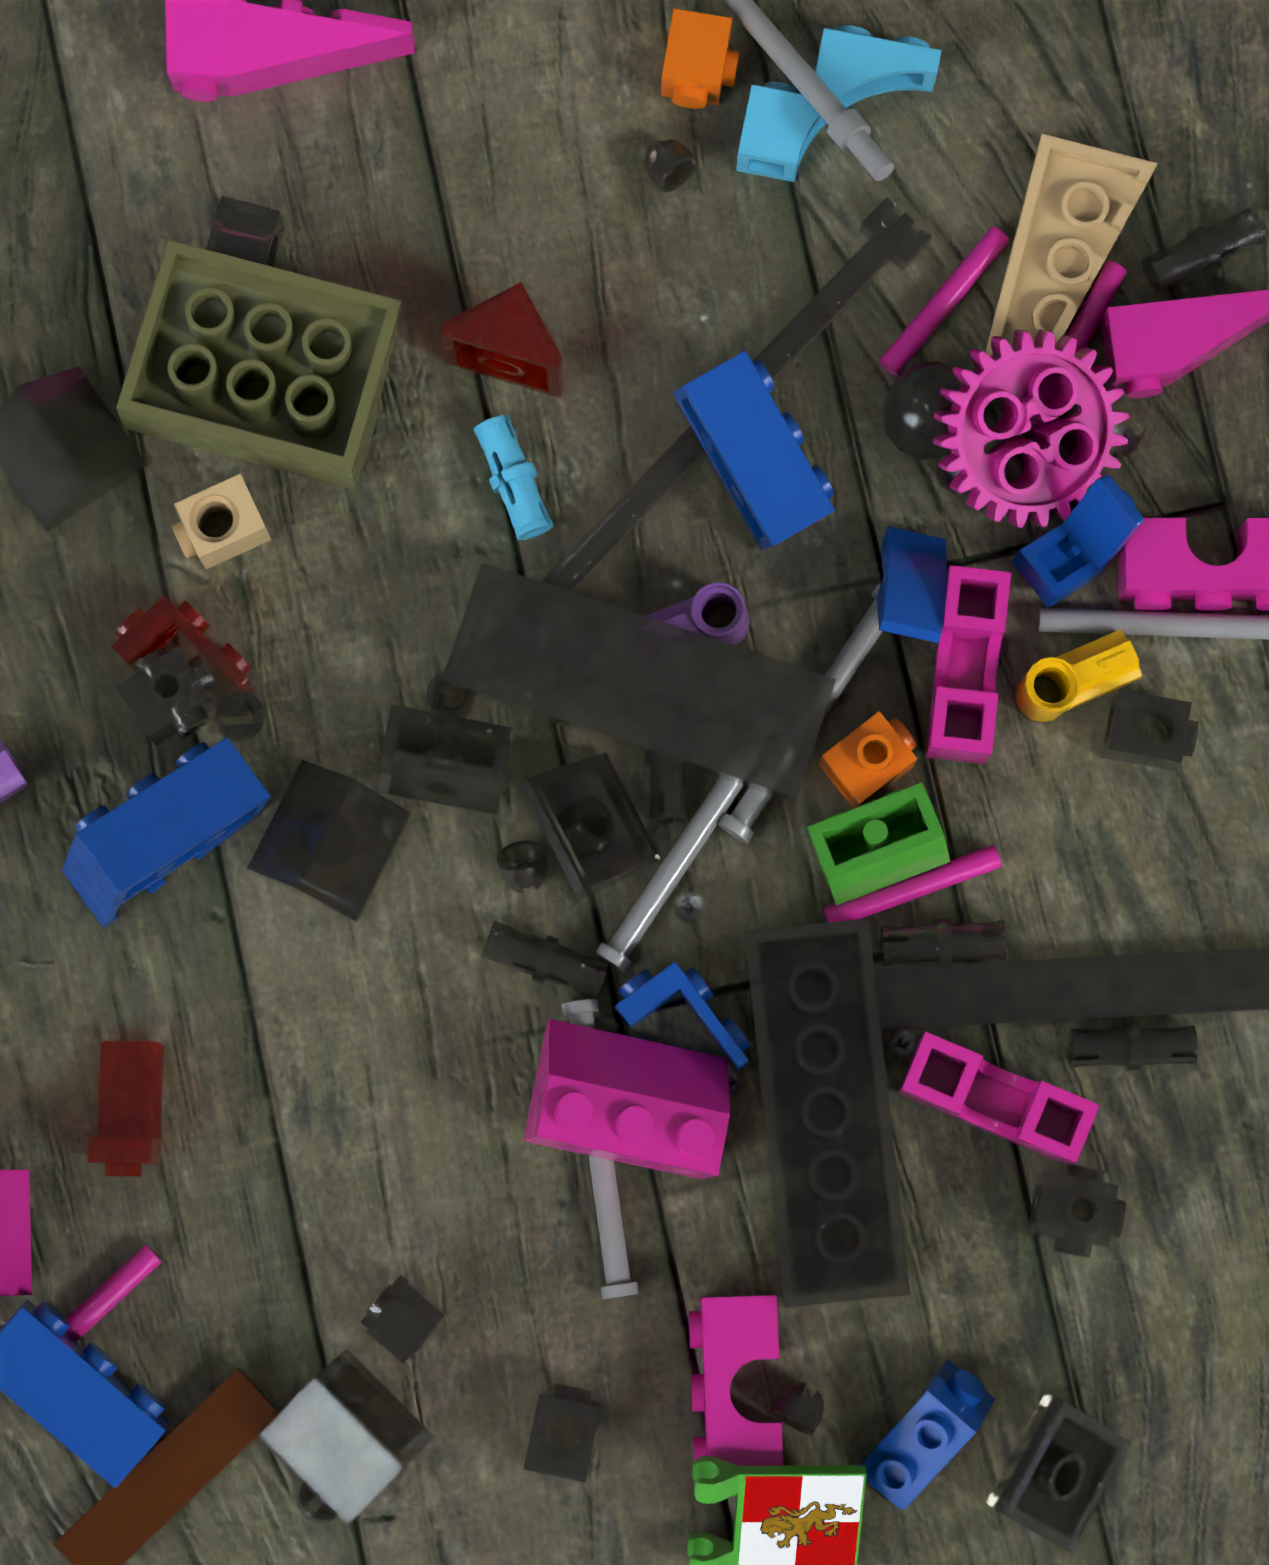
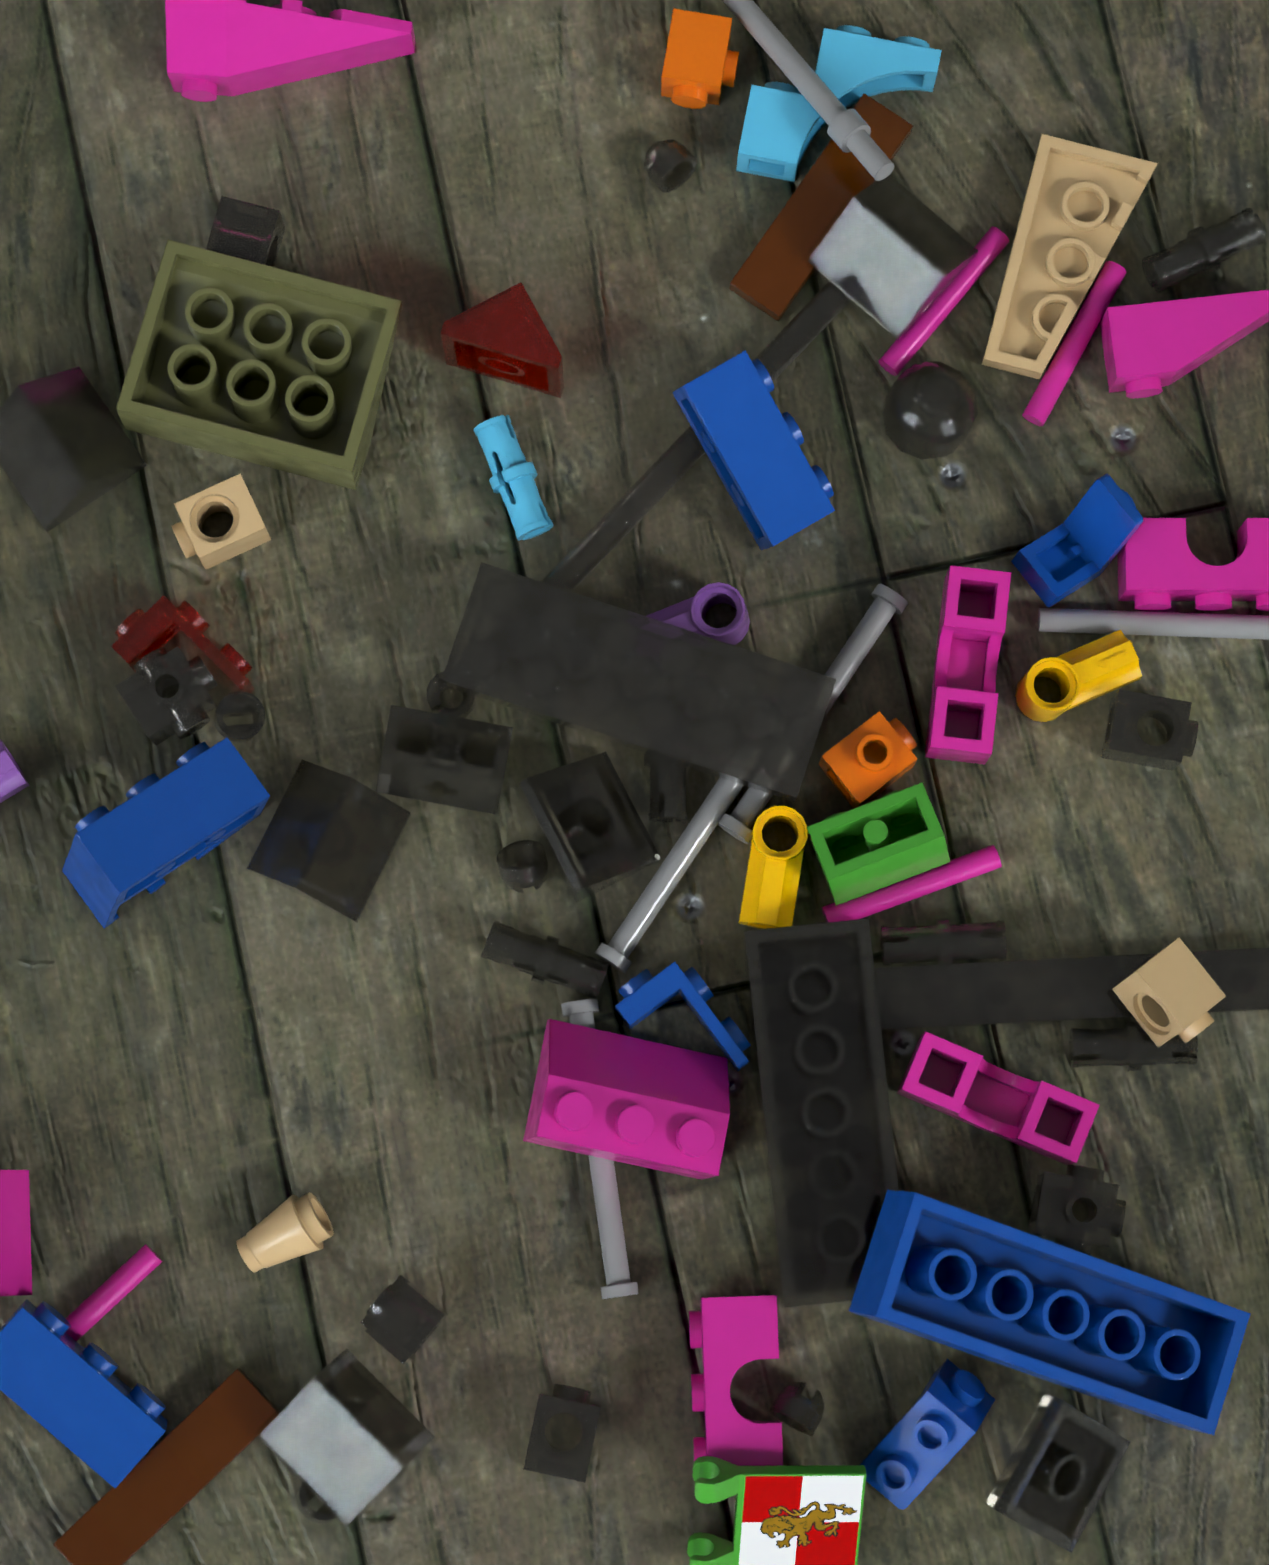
(129, 1108): clear red bracket -> none
(286, 1233): none -> tan cone
(773, 875): none -> yellow piece
(780, 259): none -> reddish brown tile
(891, 254): none -> clear smoke slope
(912, 584): blue slope -> none
(1015, 378): dark pink gear -> none
(1049, 1311): none -> blue brick
(1170, 995): none -> tan brick

